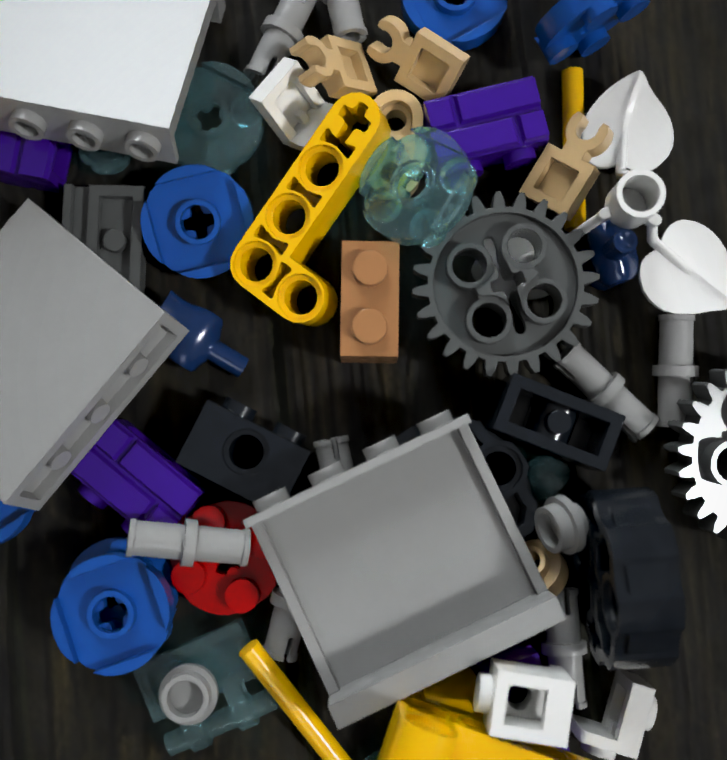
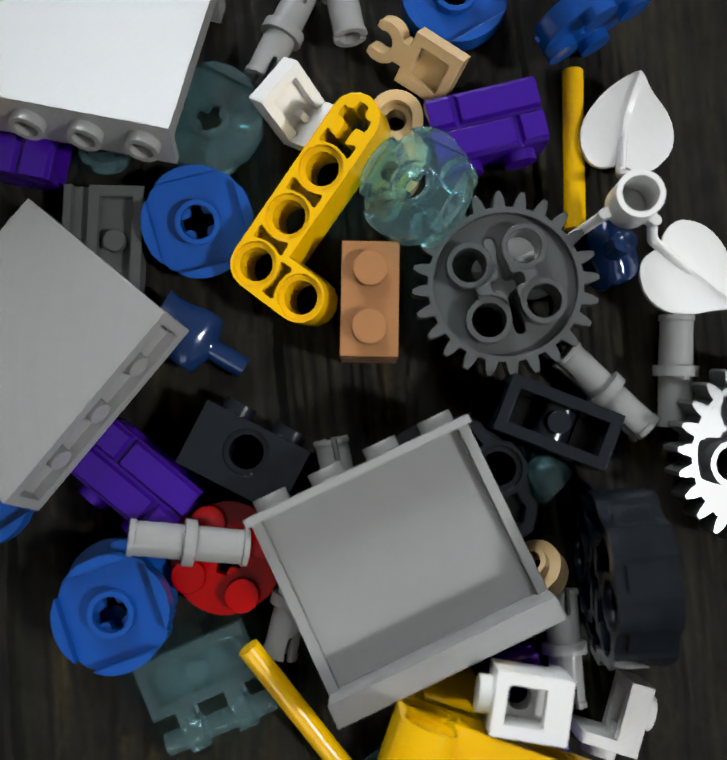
(188, 694): light grey plate -> none
(335, 64): tan plate -> none
(561, 525): light grey plate -> none
(565, 173): tan plate -> none

